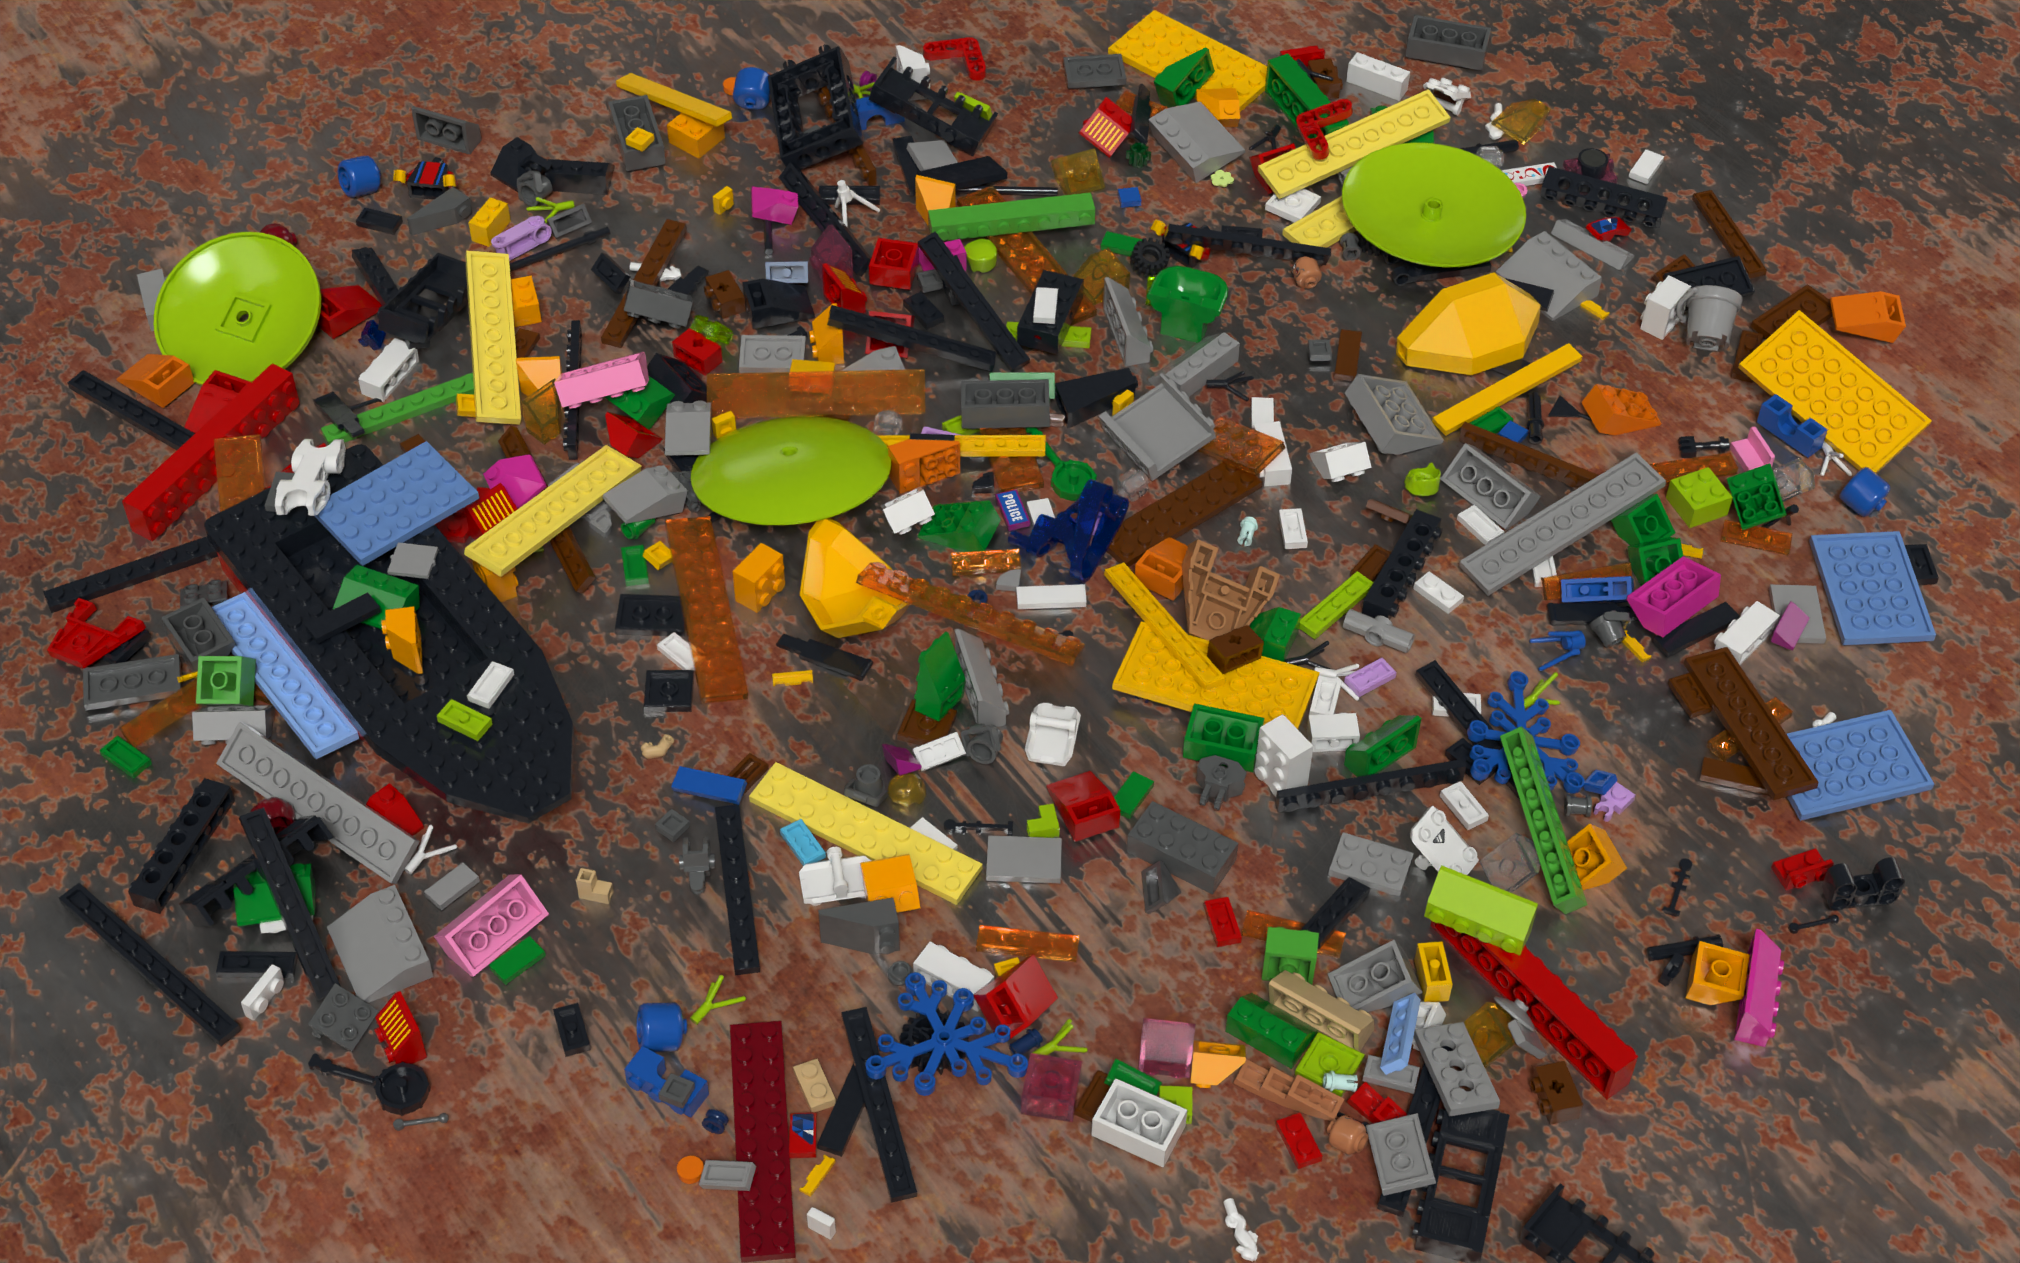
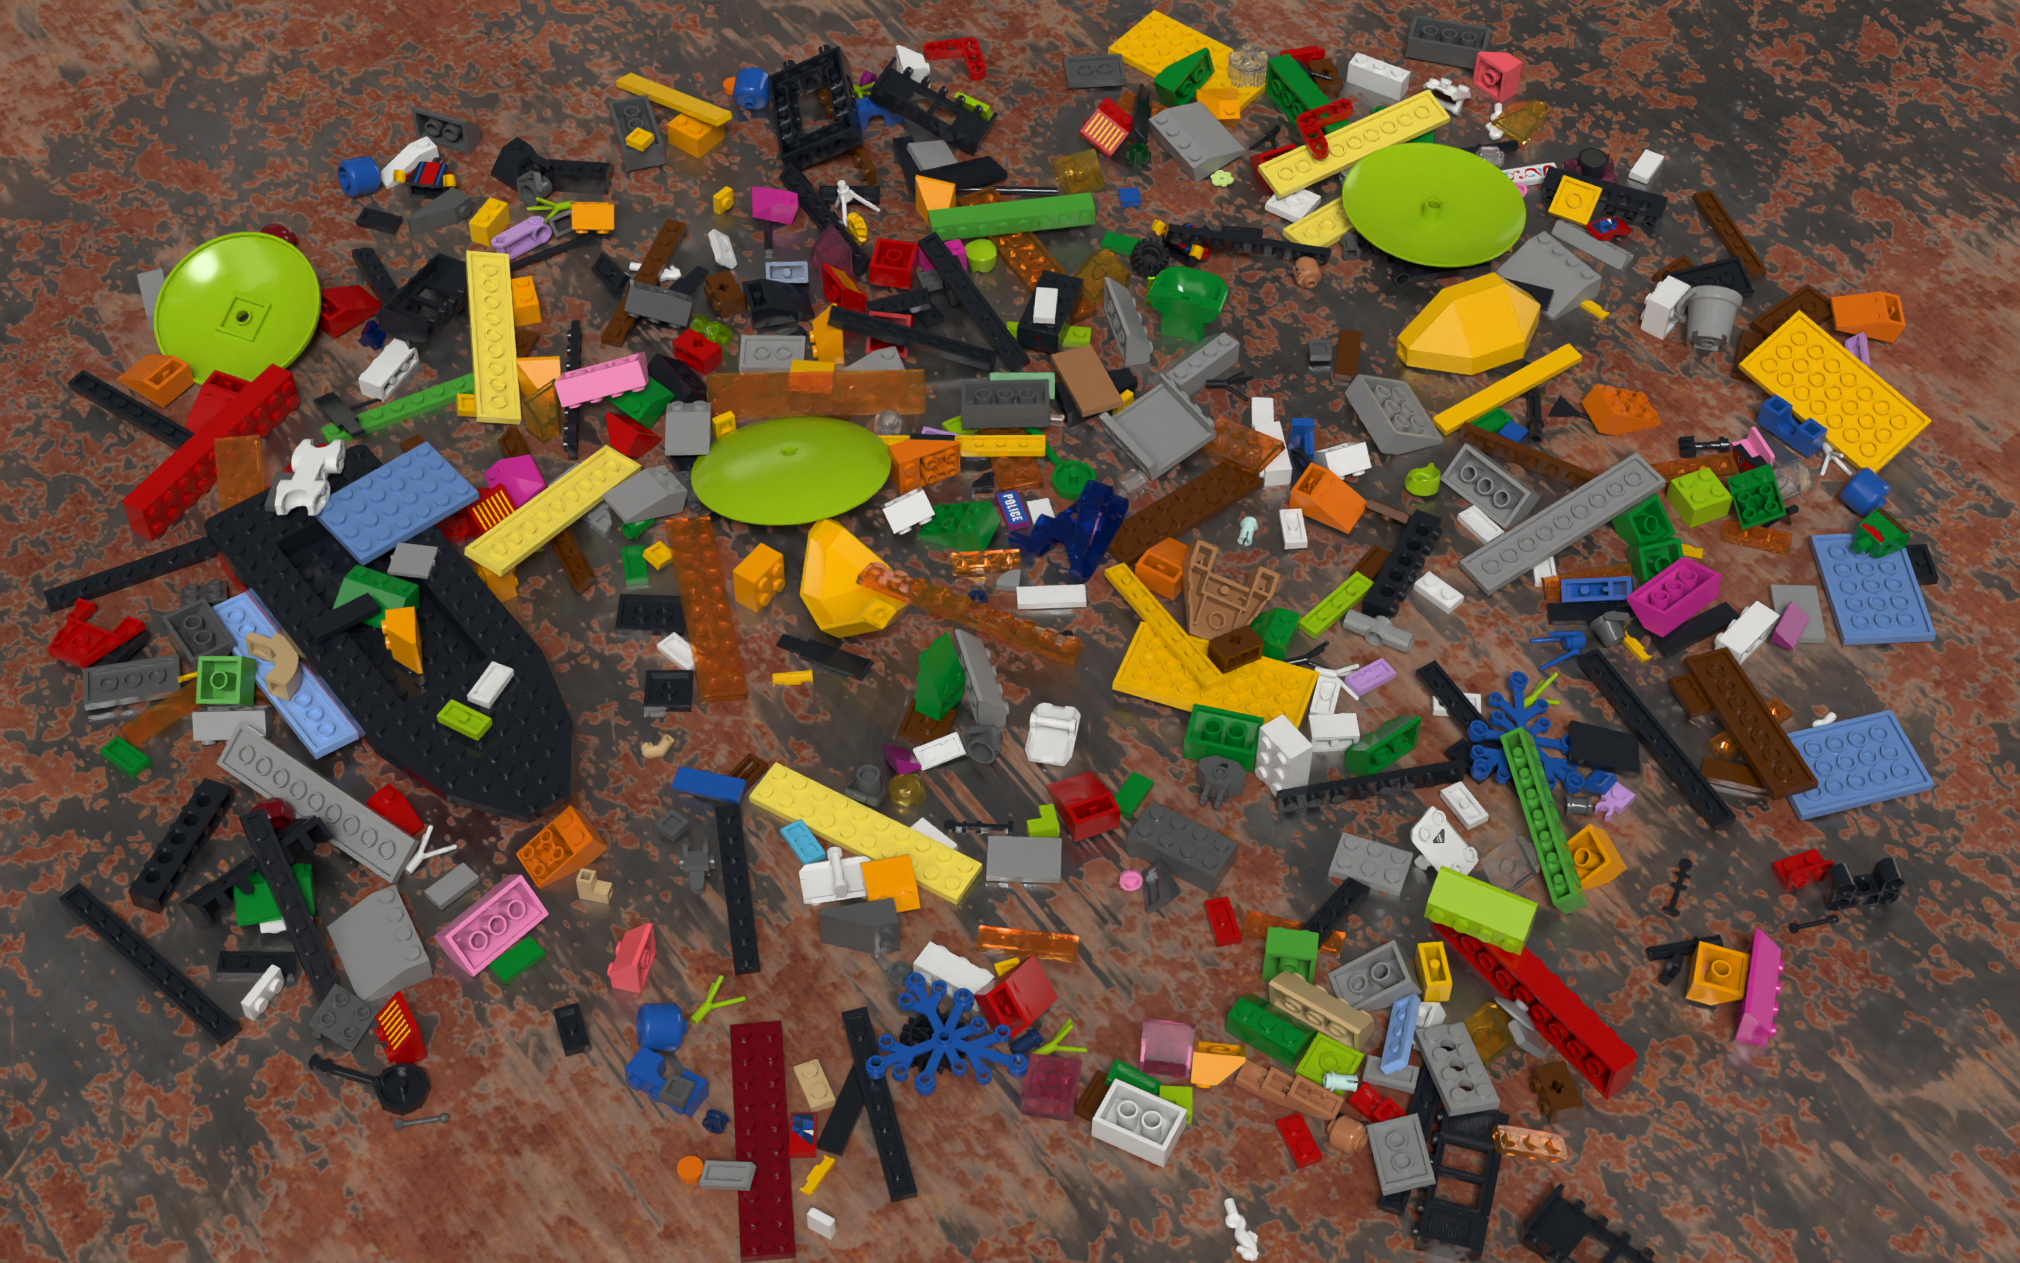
(286, 674): none -> tan arch
(408, 159): none -> white slope
(561, 848): none -> orange slope
(592, 216): none -> light orange slope
(633, 959): none -> coral slope
(722, 249): none -> white plate
(857, 227): none -> yellow gear
(902, 303): none -> black plate
(1086, 380): none -> medium nougat tile
(1130, 880): none -> bright pink piece
(1247, 66): none -> clear brick
(1301, 438): none -> blue piece
(1327, 499): none -> orange slope
(1497, 74): none -> coral slope
(1529, 1143): none -> clear orange plate
(1575, 201): none -> yellow plate
(1603, 749): none -> black tile
(1656, 740): none -> black plate
(1744, 460): none -> black slope
(1859, 347): none -> lavender plate
(1880, 535): none -> green torso

